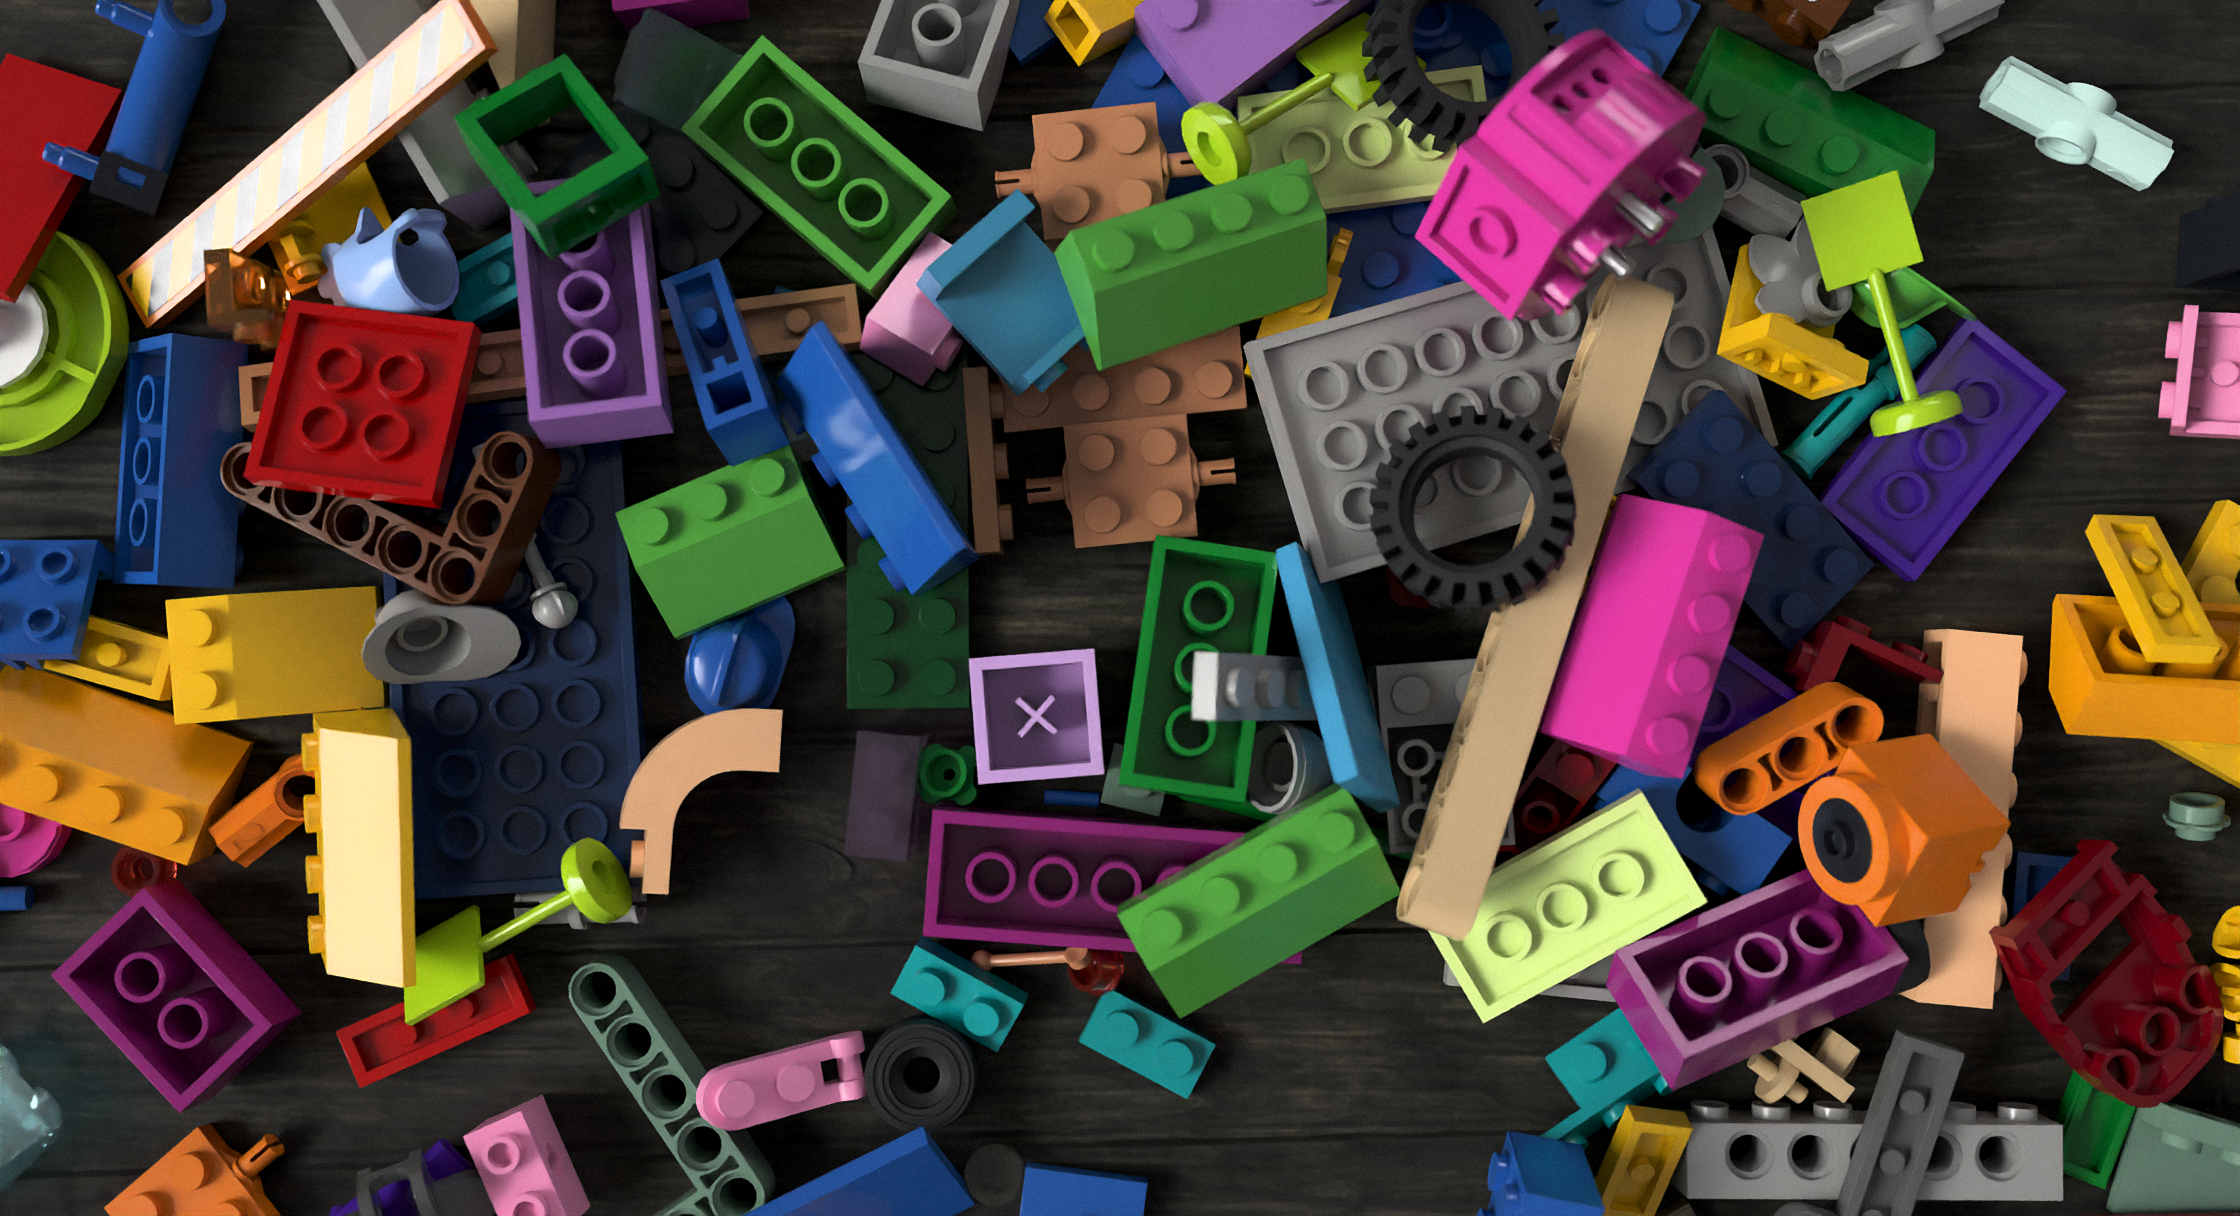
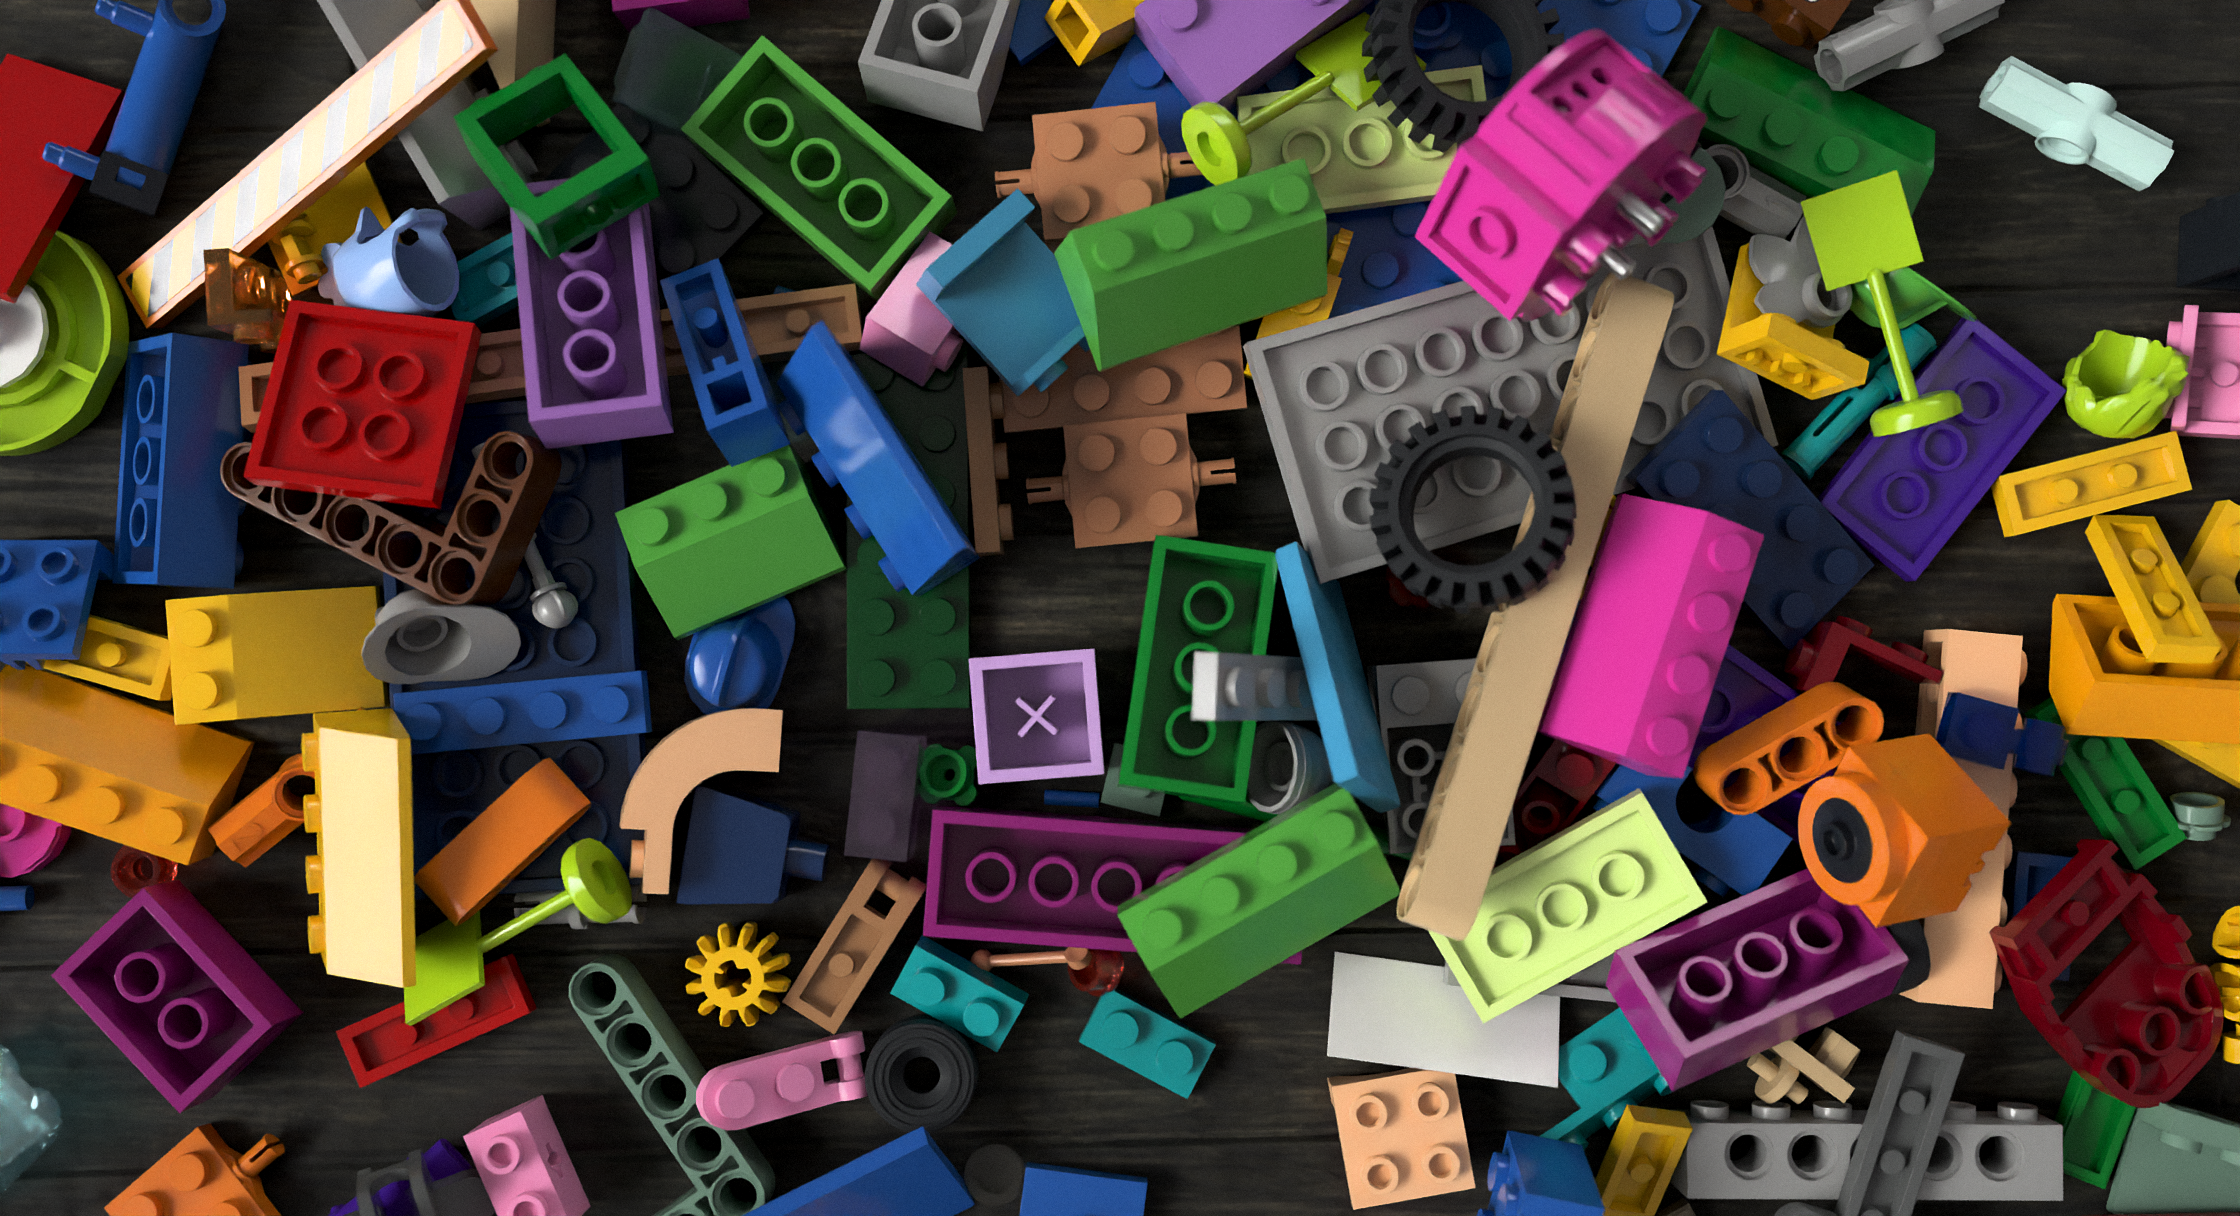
(502, 841): none -> orange beam
(525, 712): none -> blue plate
(732, 994): none -> yellow gear
(744, 850): none -> dark blue torso
(853, 946): none -> medium nougat plate
(1401, 1135): none -> light nougat piece
(1414, 1020): none -> white sticker
(1985, 735): none -> clear blue plate
(2090, 484): none -> yellow plate
(2116, 793): none -> green plate
(2123, 384): none -> lime hair

